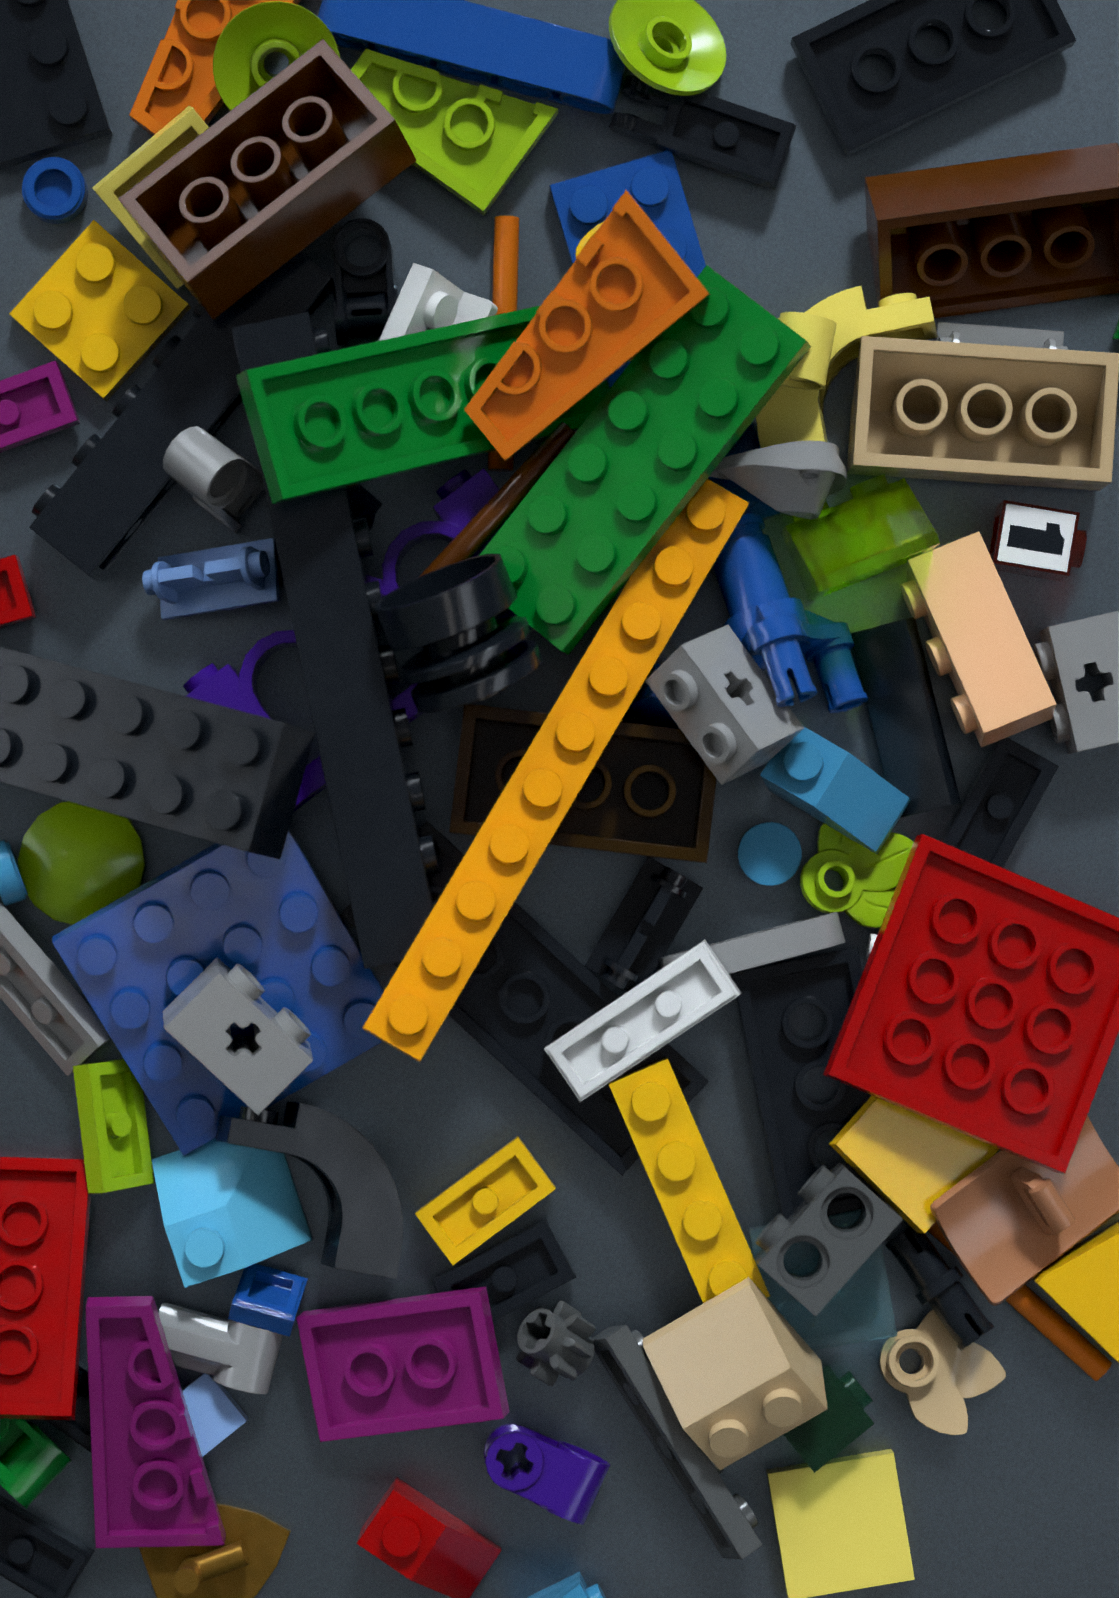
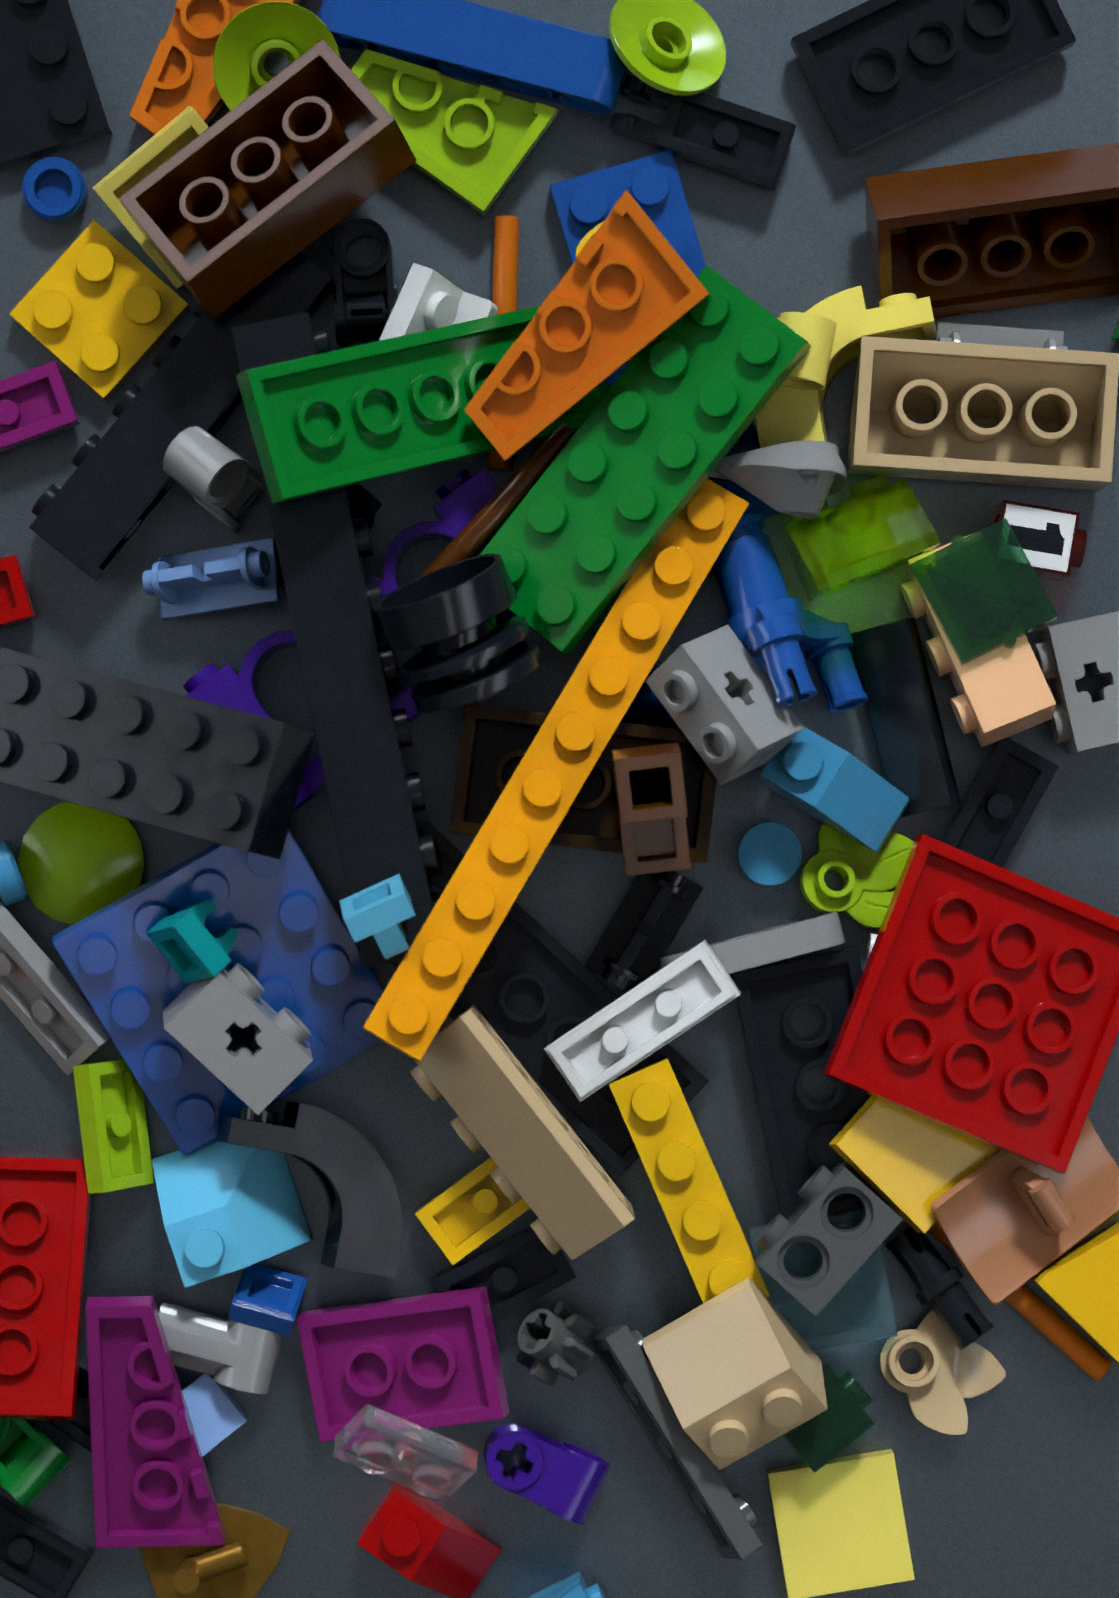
(190, 945): none -> teal tile
(379, 913): none -> medium azure tile
(405, 1453): none -> clear plate
(523, 1135): none -> tan slope
(651, 808): none -> reddish brown brick
(983, 591): none -> clear green piece

